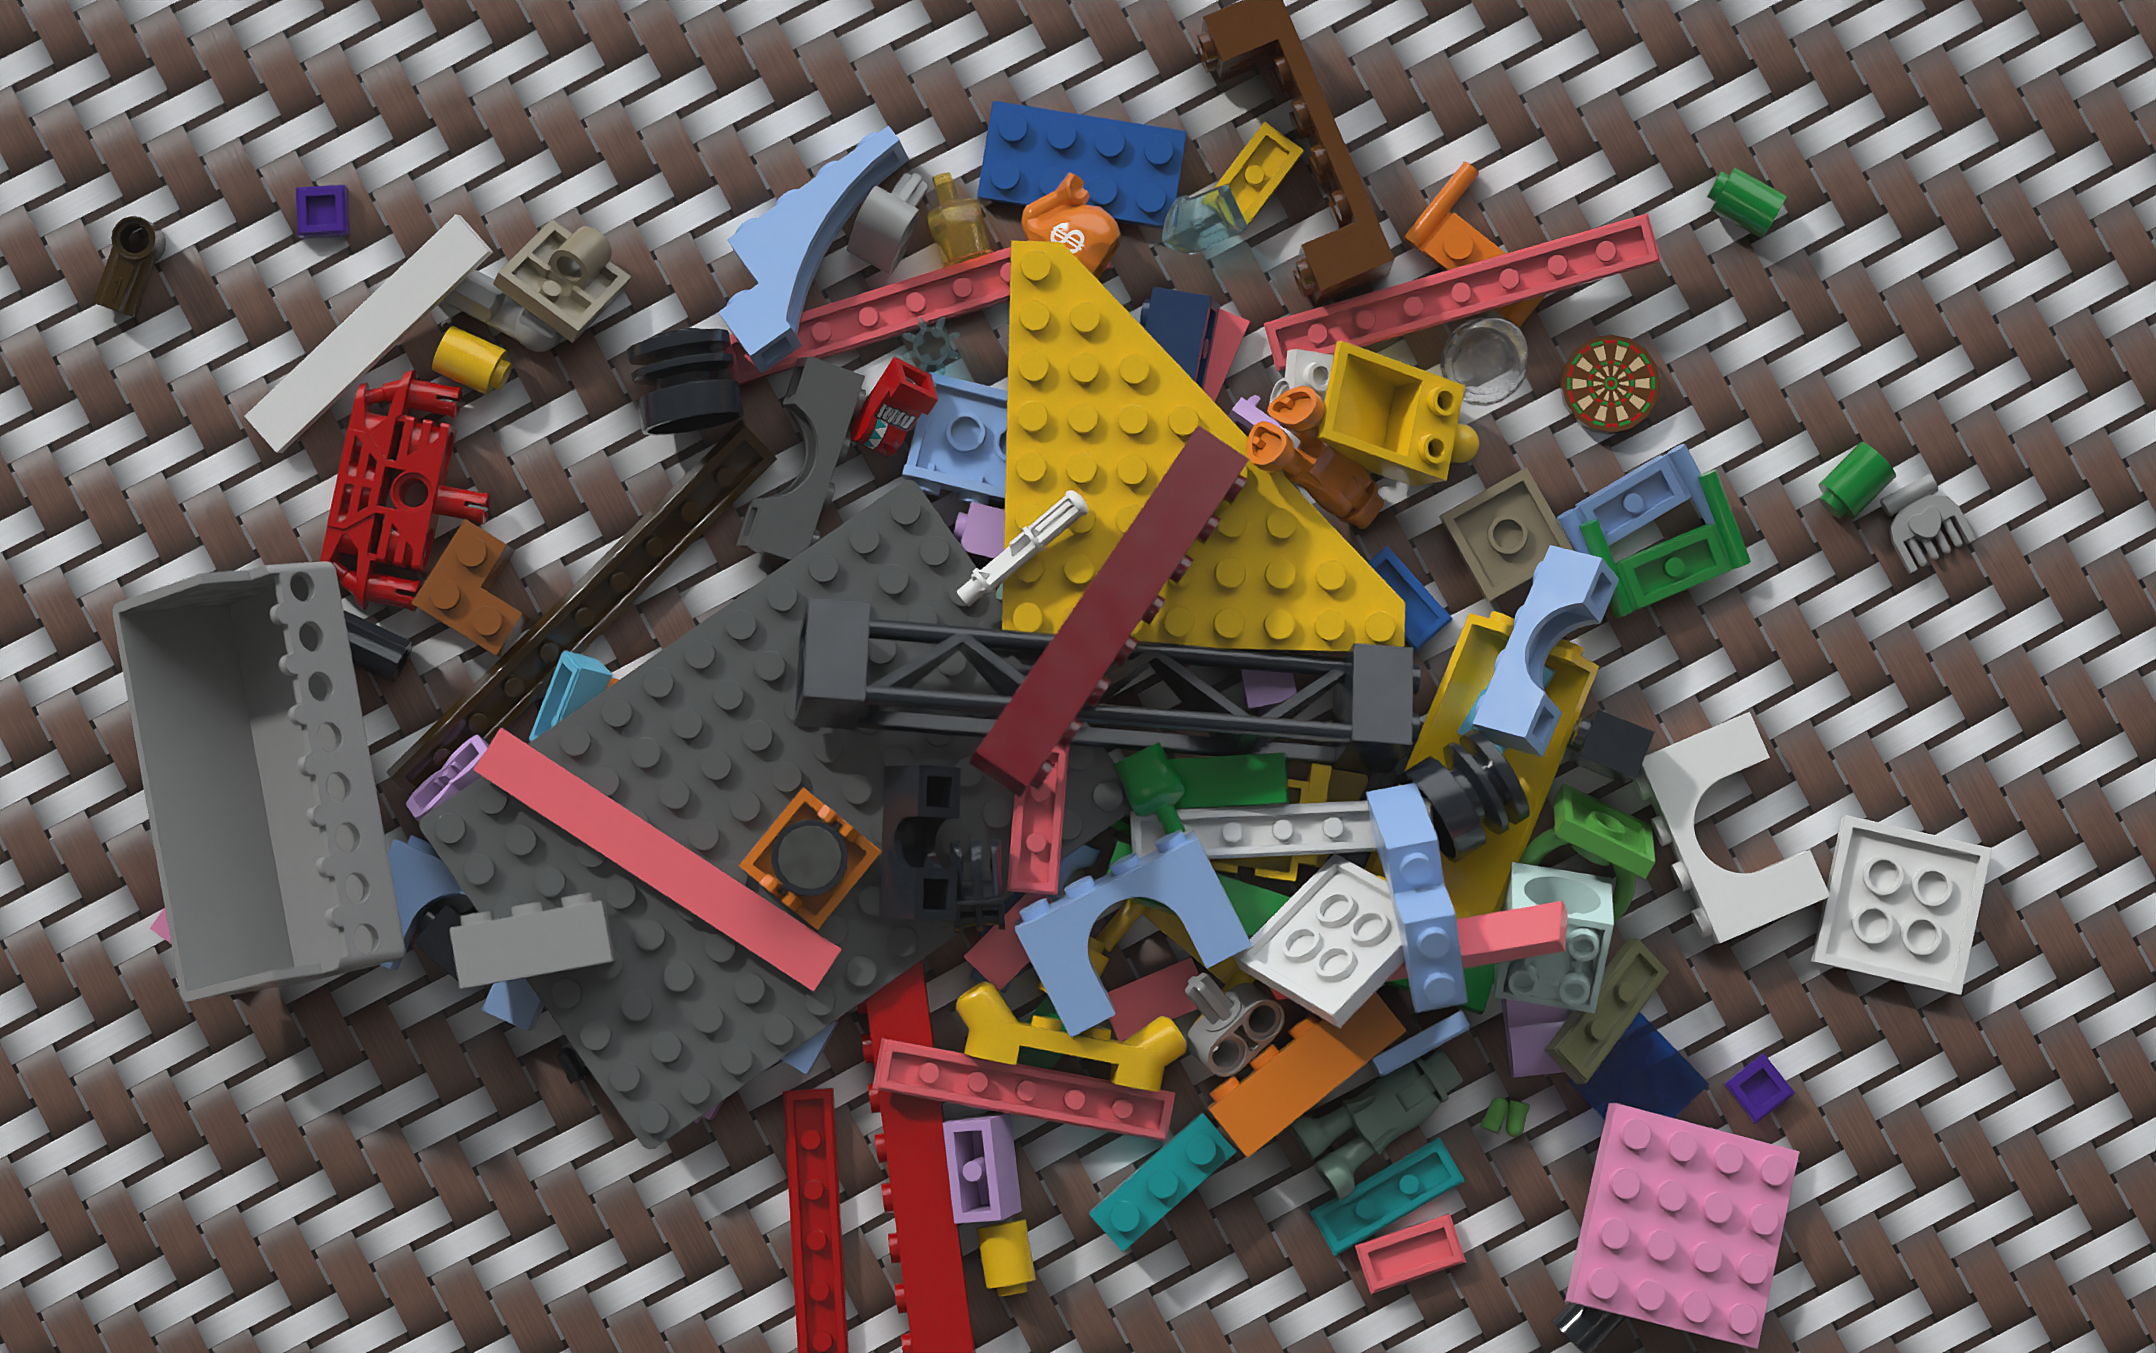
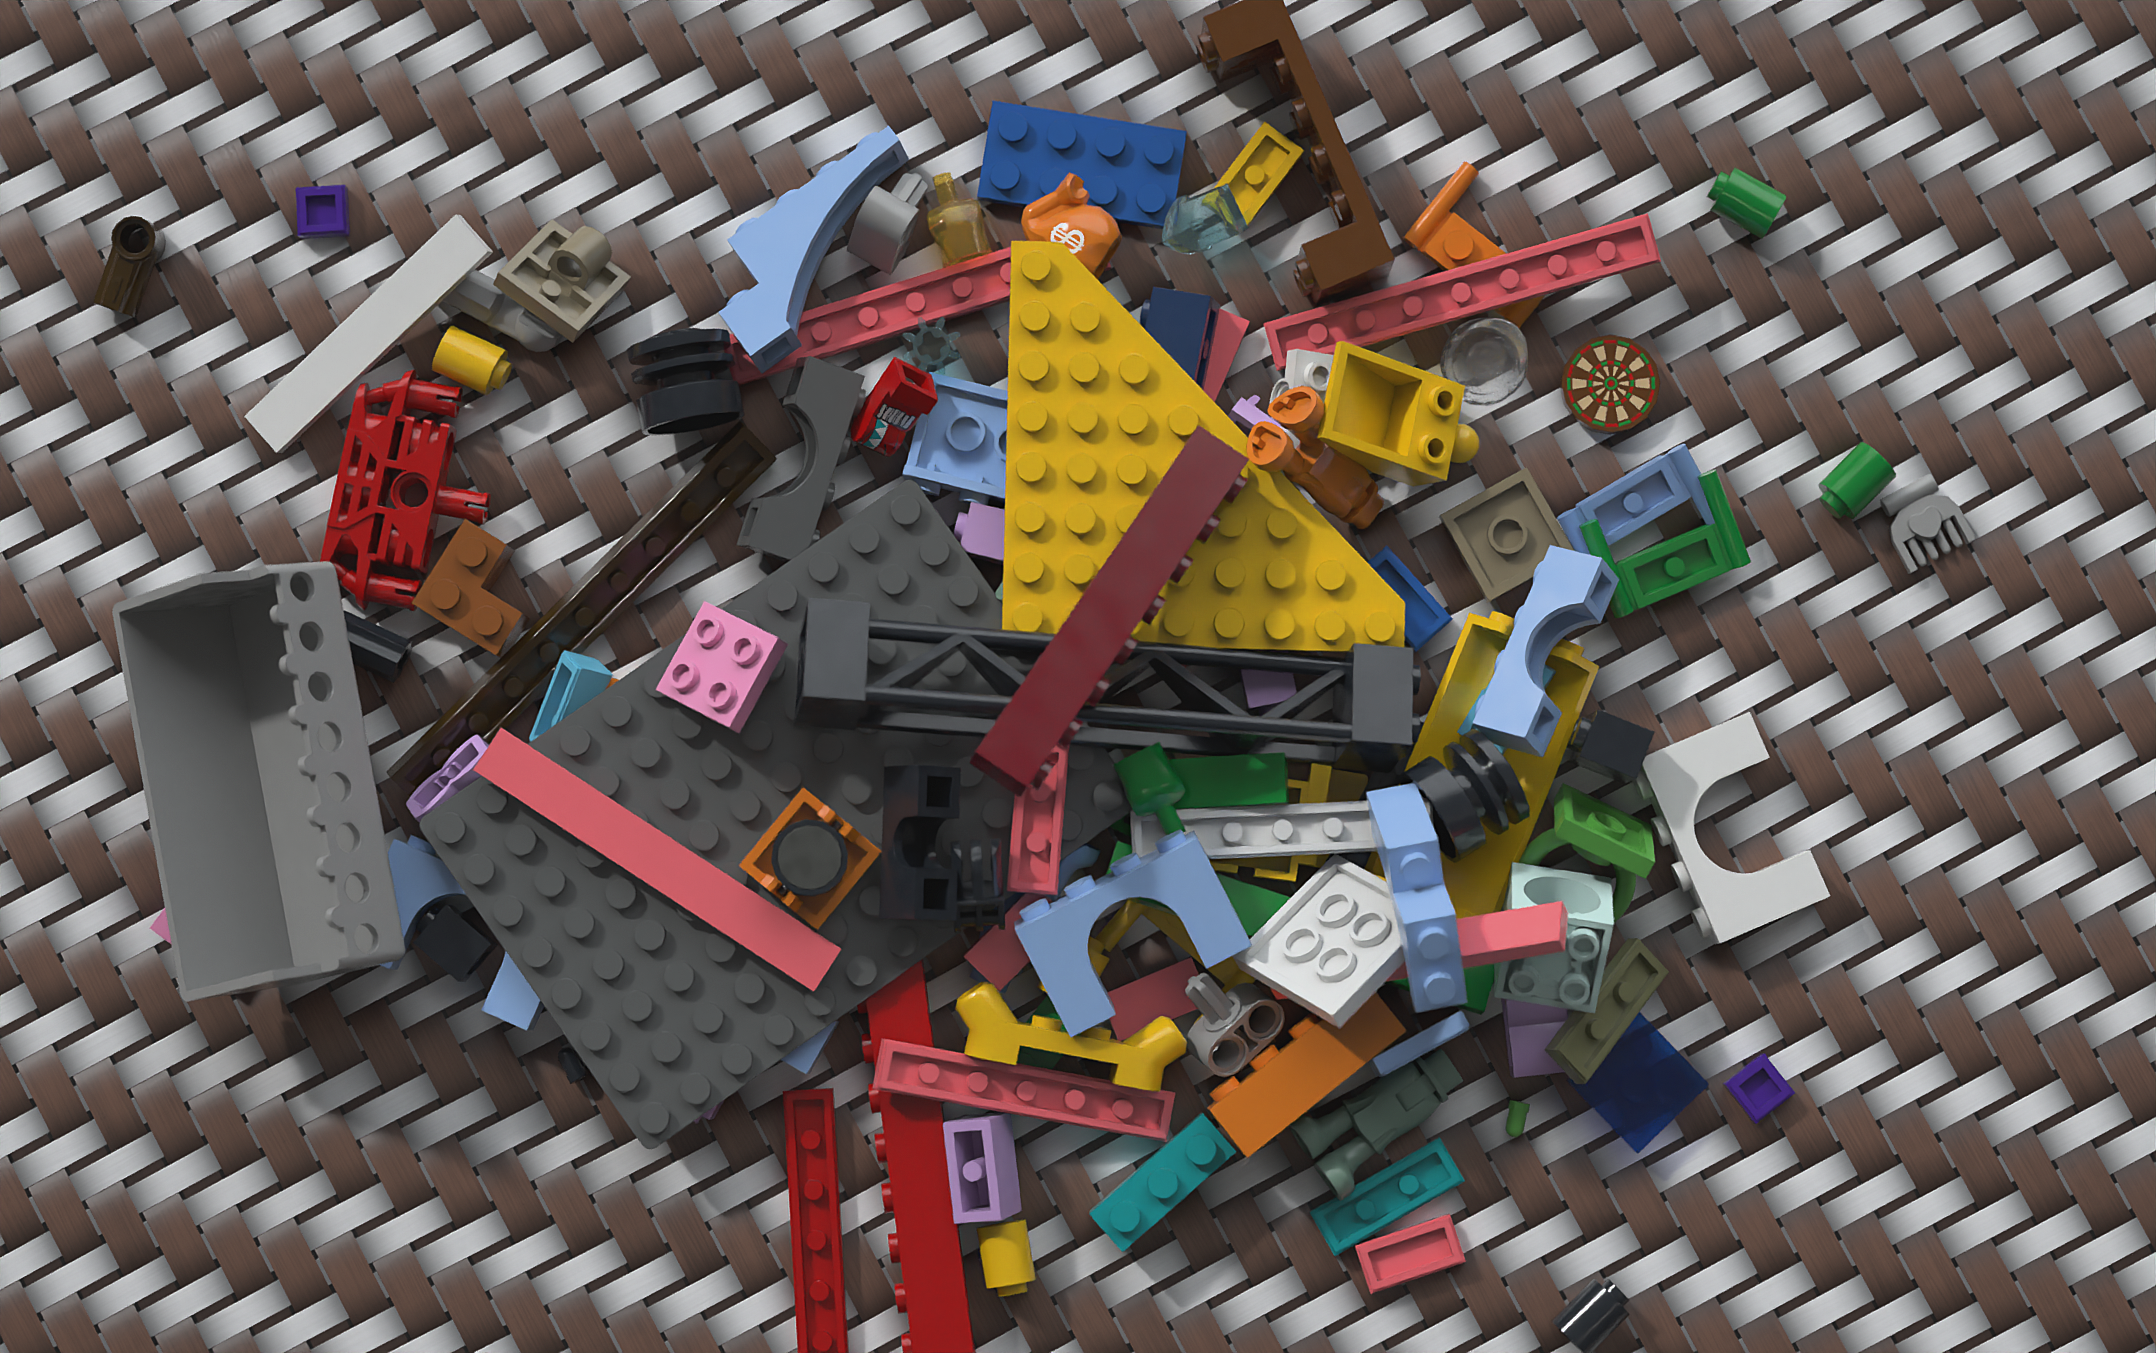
(531, 941): light grey brick -> none
(722, 667): none -> bright pink plate
(1024, 547): white piece -> none
(1495, 1115): bright green piece -> none
(1682, 1225): bright pink plate -> none
(1901, 905): white plate -> none

